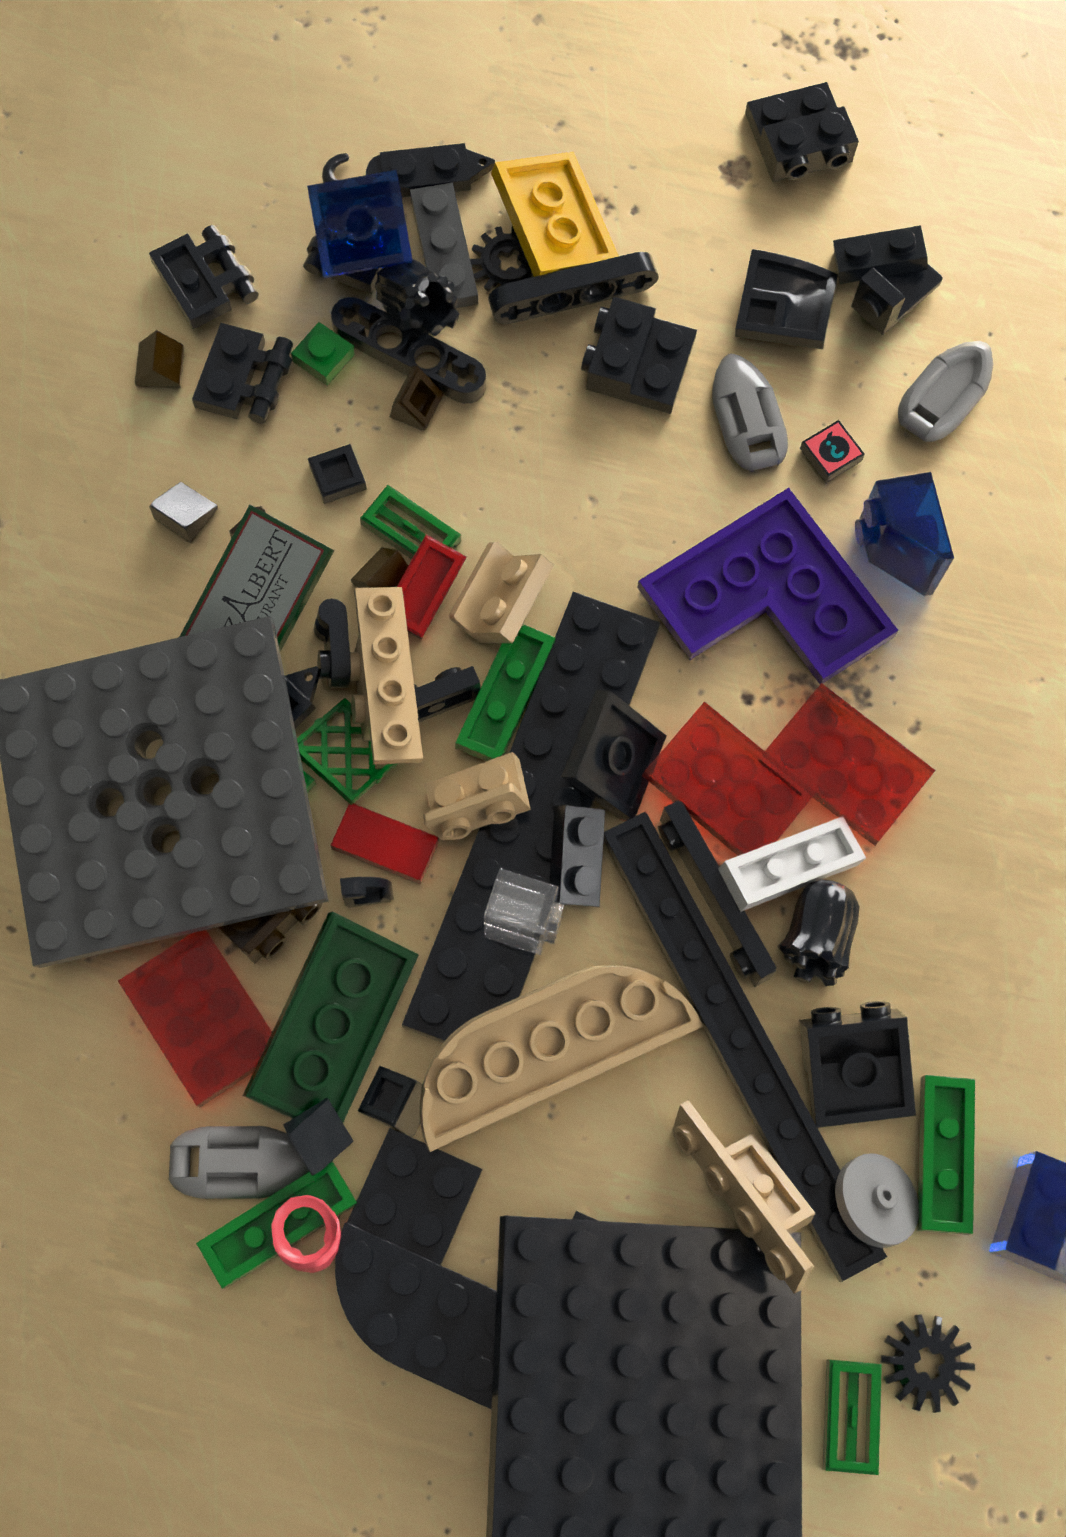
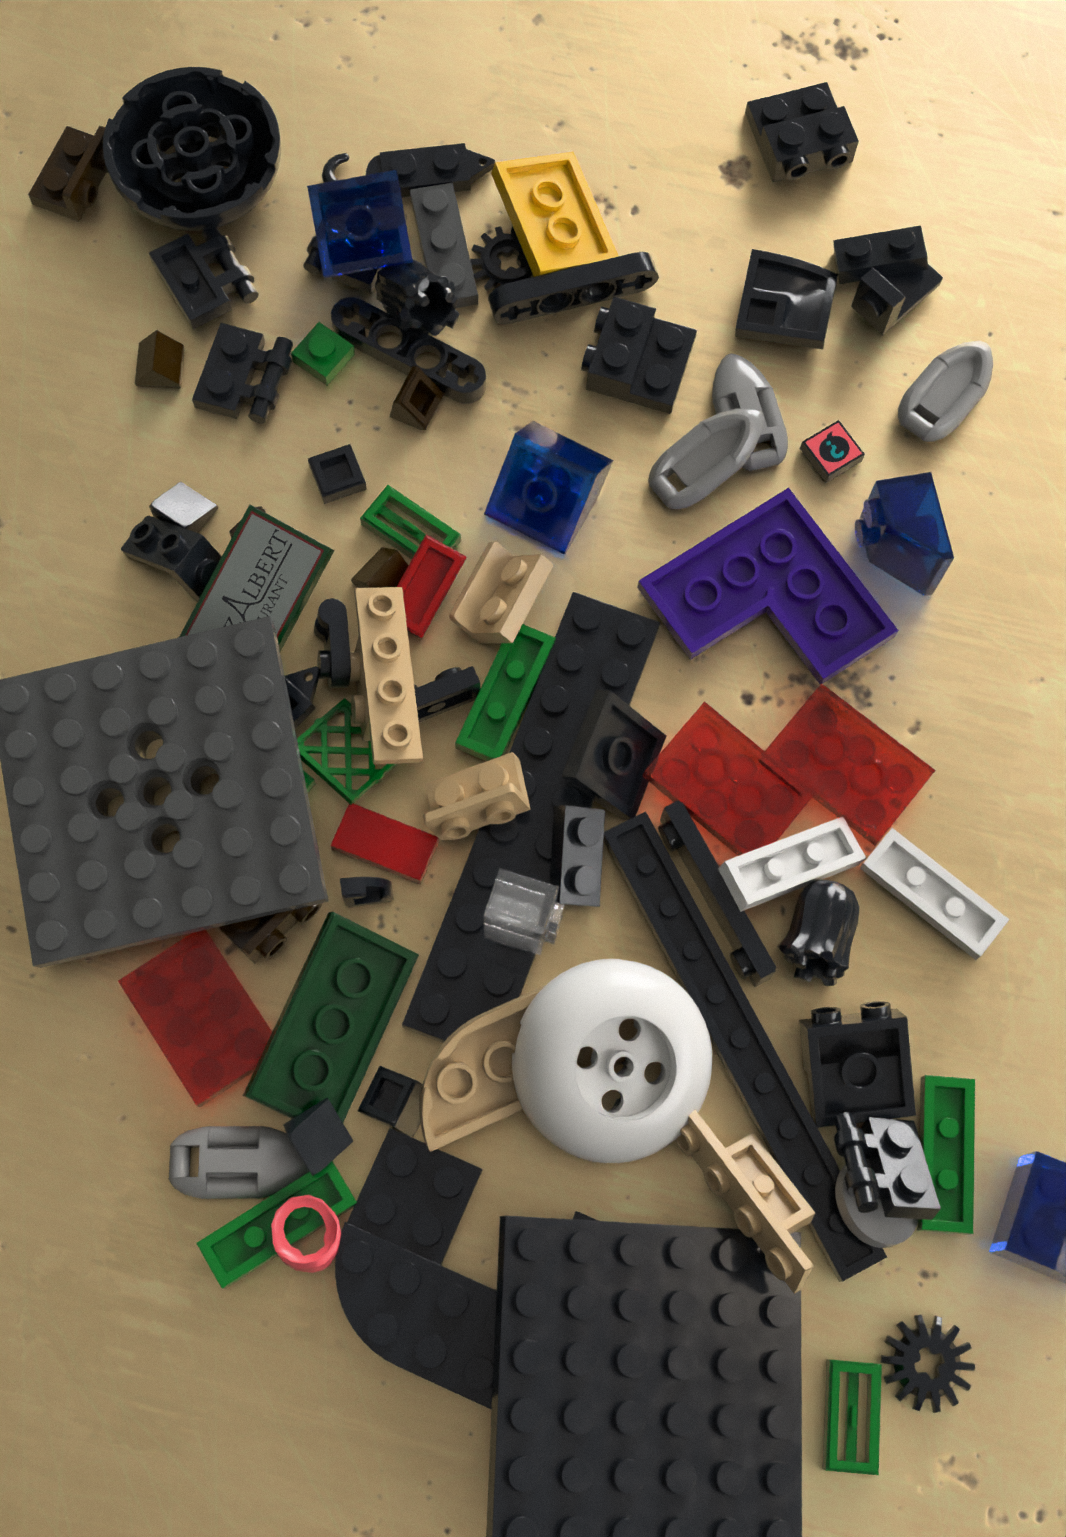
(71, 174): none -> dark brown bracket
(174, 550): none -> black bracket
(184, 111): none -> black brick
(547, 486): none -> clear blue slope
(586, 1010): none -> white brick
(706, 456): none -> light grey piece
(897, 1164): none -> black plate
(934, 894): none -> white plate

